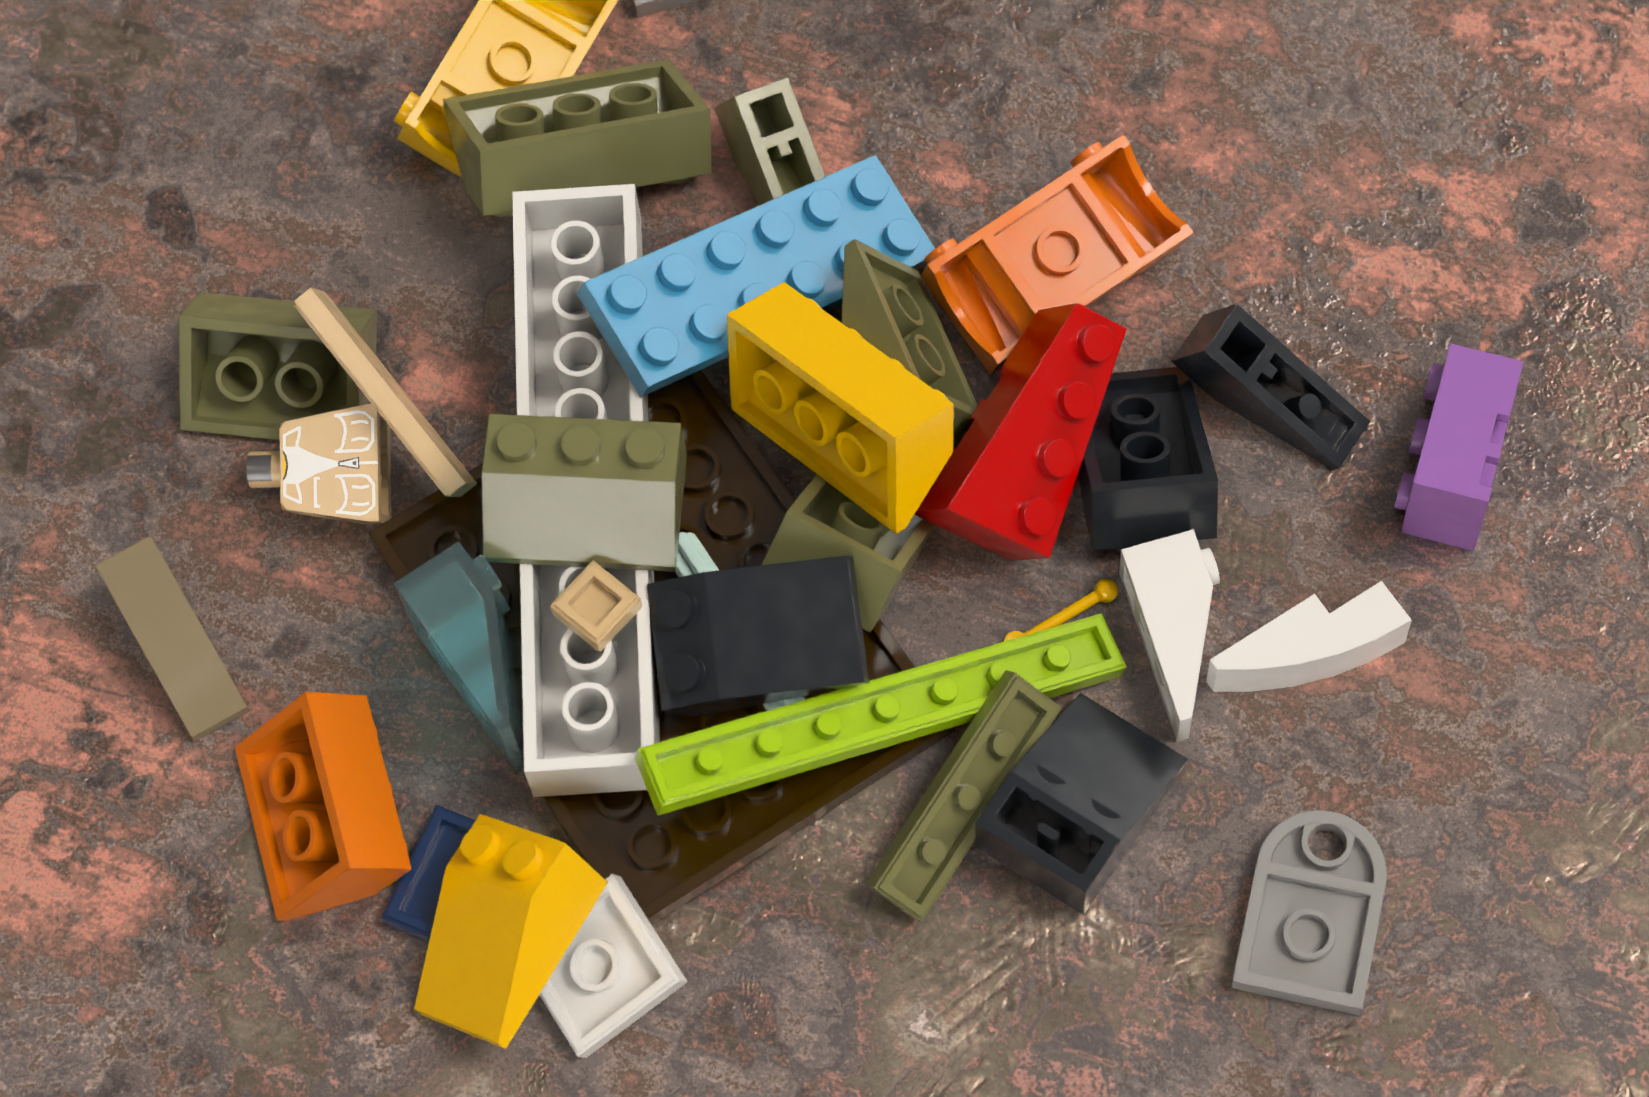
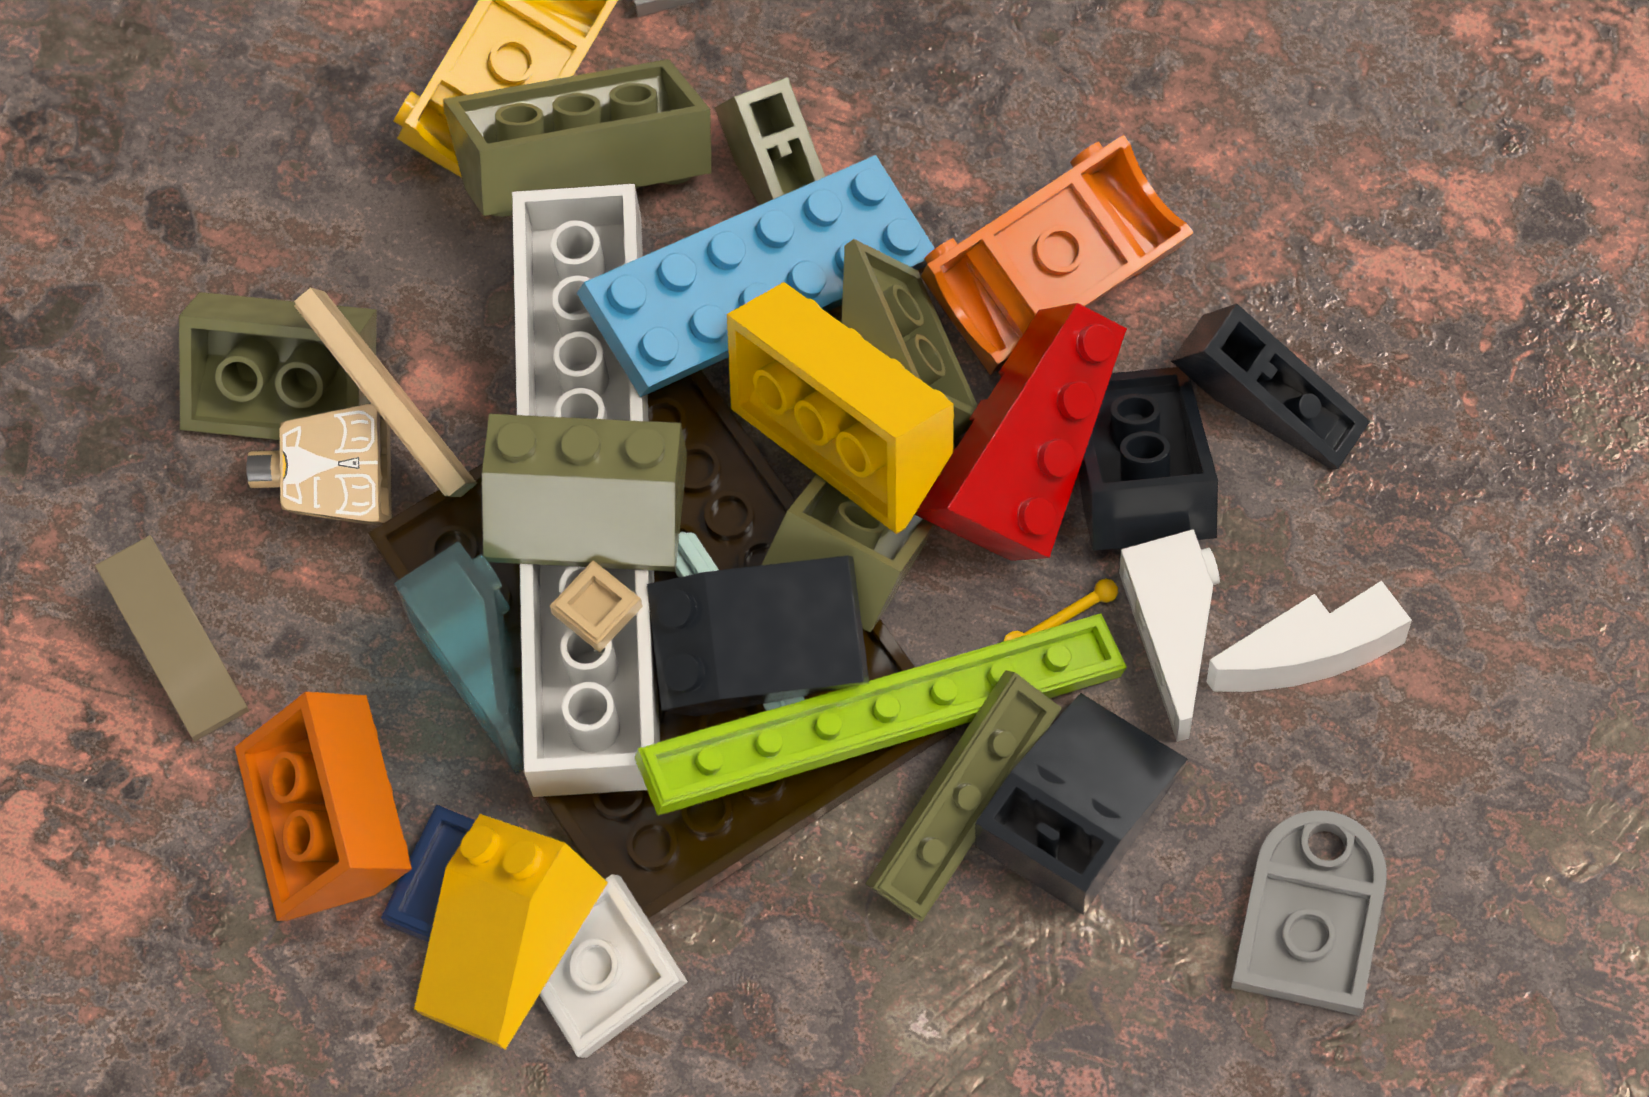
(1458, 446): medium lavender wedge -> none

